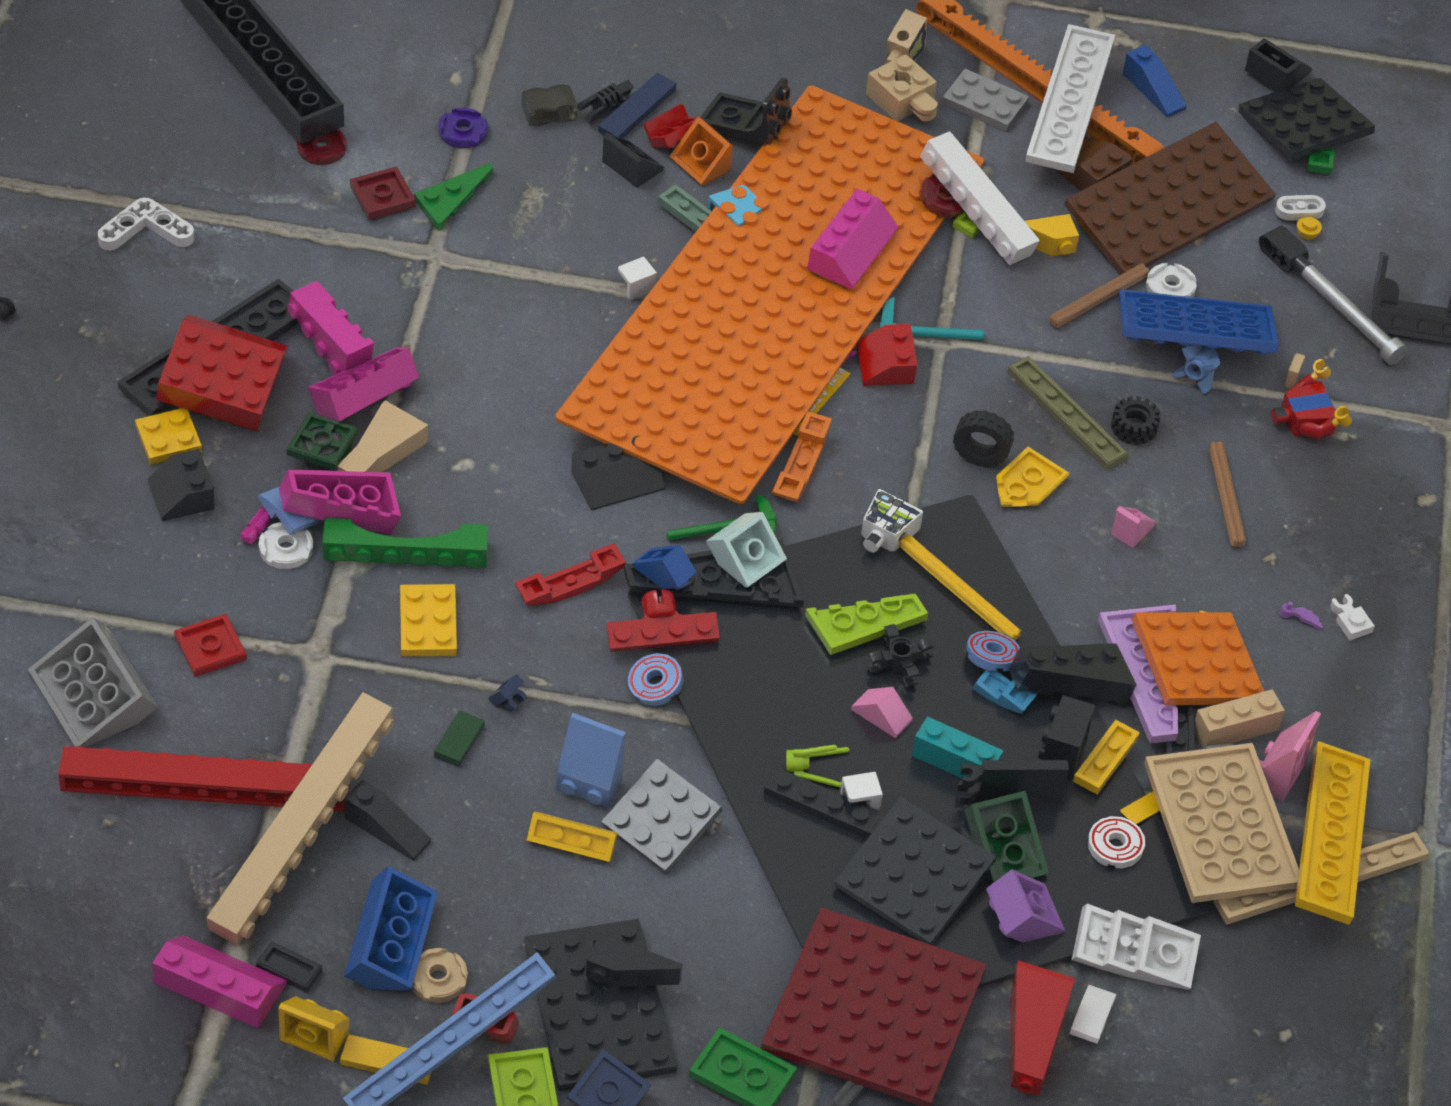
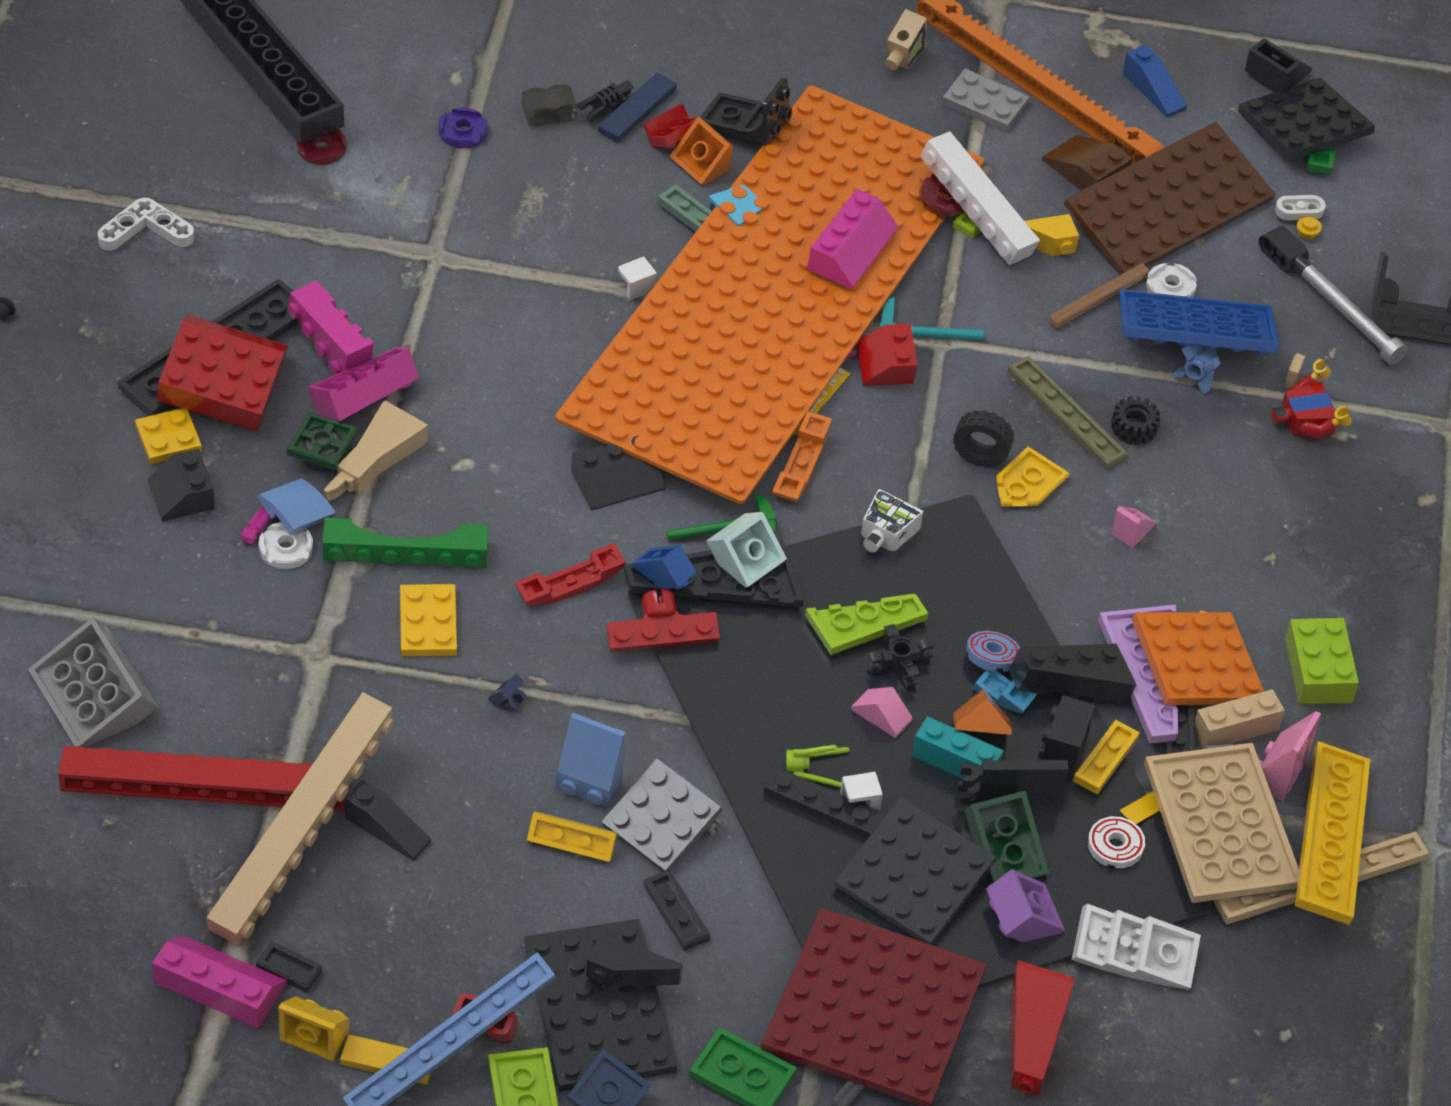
(210, 645): red tile -> none
(358, 496): dark pink wedge -> none
(382, 193): dark red plate -> none
(391, 932): blue slope -> none
(440, 989): tan tile -> none
(448, 196): green wing -> none
(459, 738): dark green tile -> none
(629, 160): black slope -> none
(652, 666): medium blue tile -> none
(676, 910): none -> black tile
(903, 89): tan brick -> none
(959, 587): yellow axle -> none
(982, 715): none -> orange slope
(1070, 98): white plate -> none
(1092, 1014): white slope -> none
(1227, 494): medium nougat axle -> none
(1302, 613): medium lavender piece -> none
(1321, 661): none -> lime brick
(1351, 620): white plate -> none

